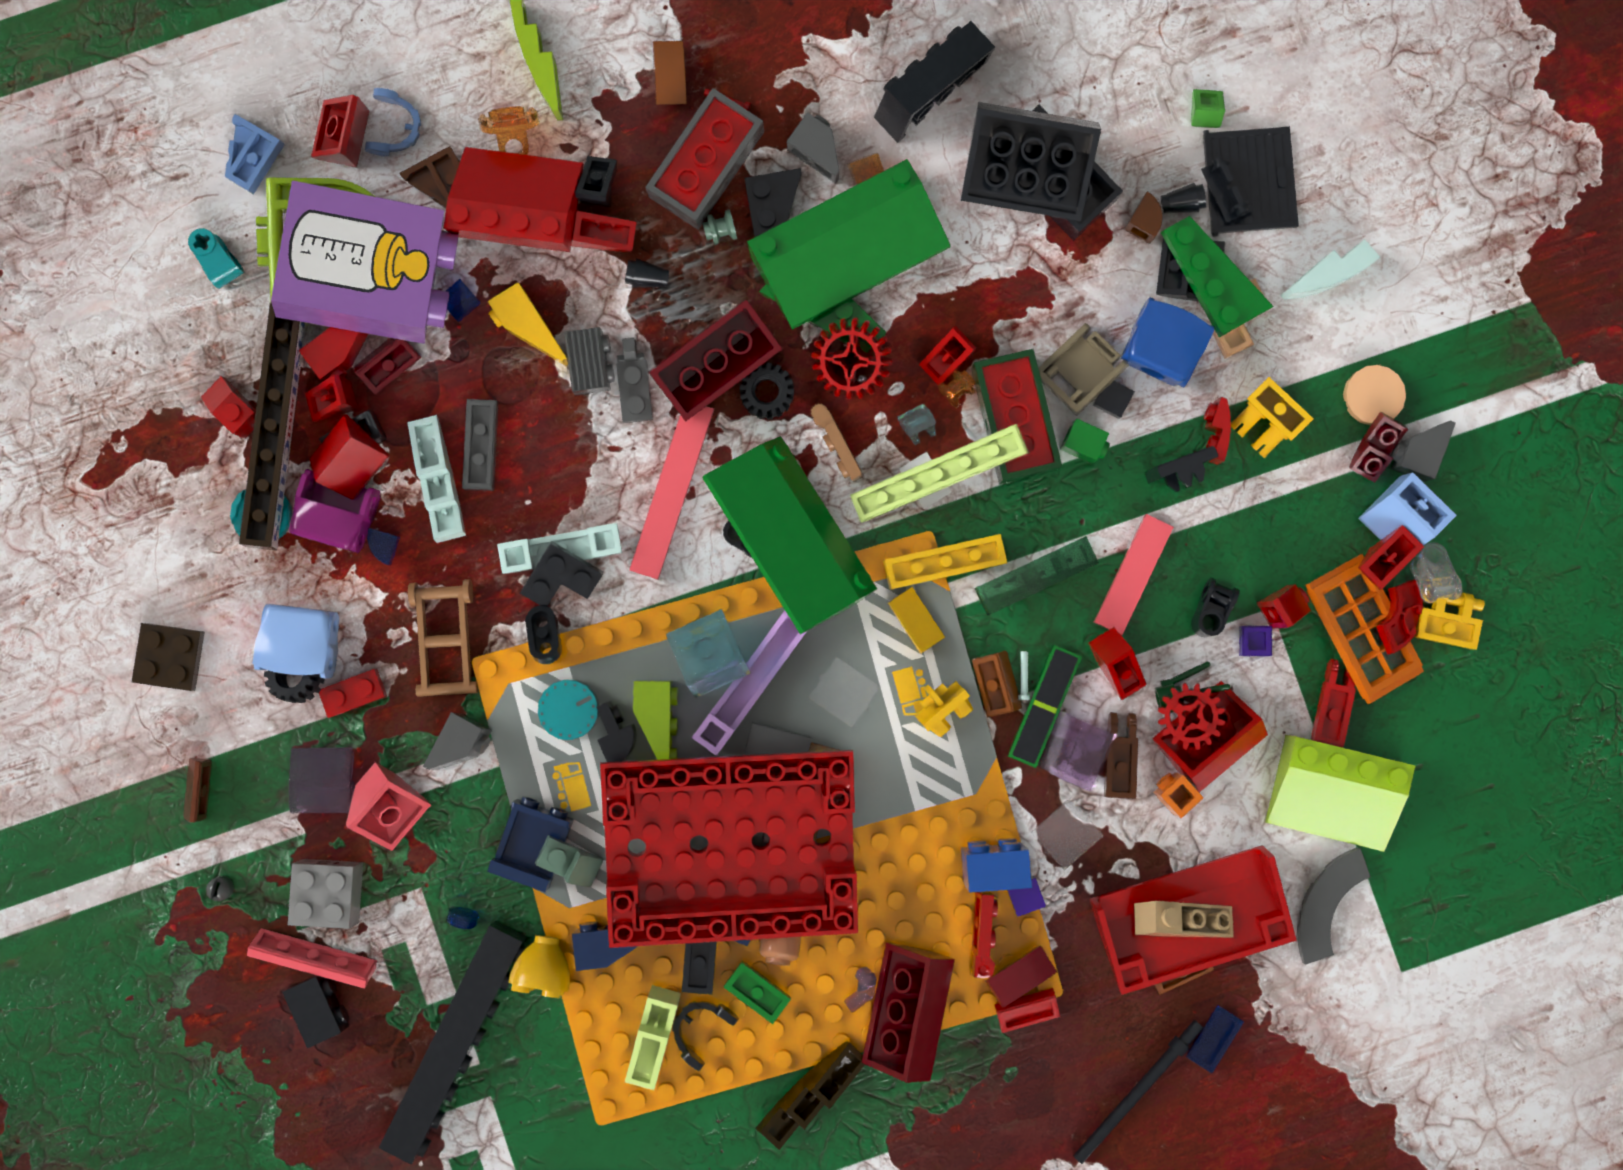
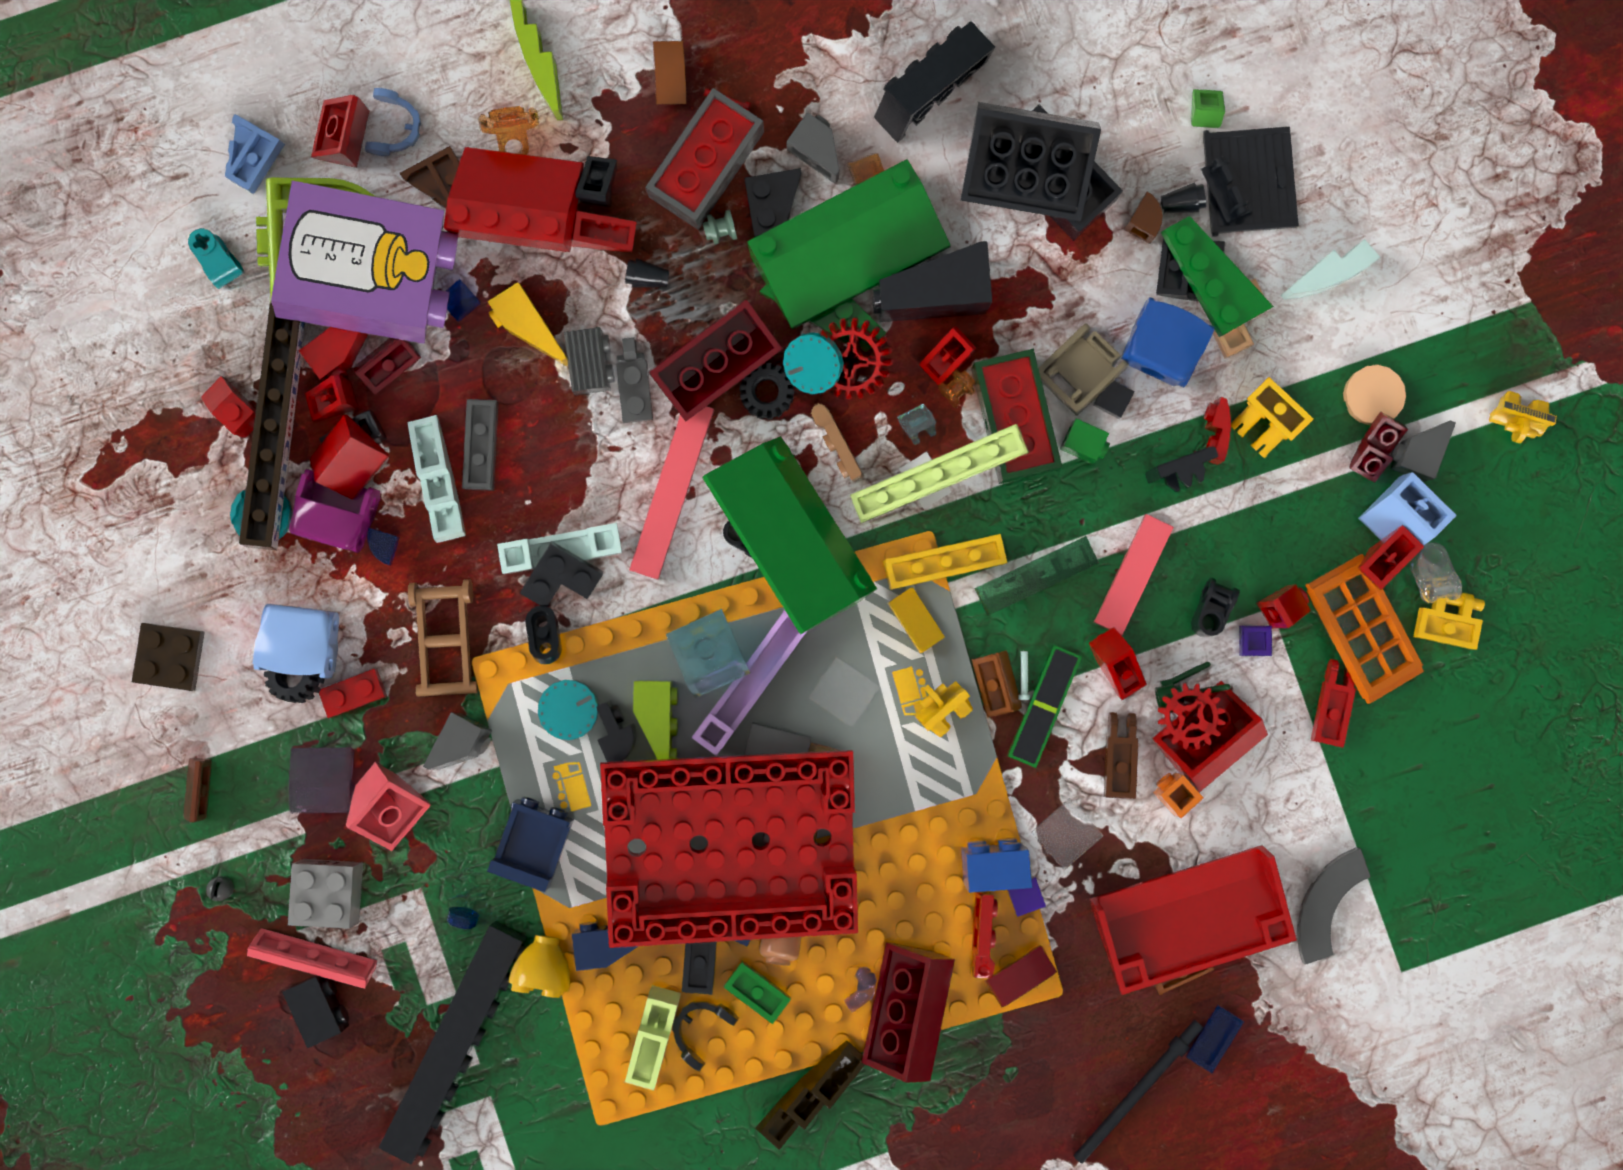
(568, 861): sand green slope -> none
(813, 363): none -> teal tile
(938, 288): none -> black slope
(1028, 1010): red tile -> none
(1077, 750): clear purple slope -> none
(1183, 919): tan slope -> none
(1338, 793): slope -> none
(1402, 618): red tile -> none
(1522, 420): none -> yellow hips

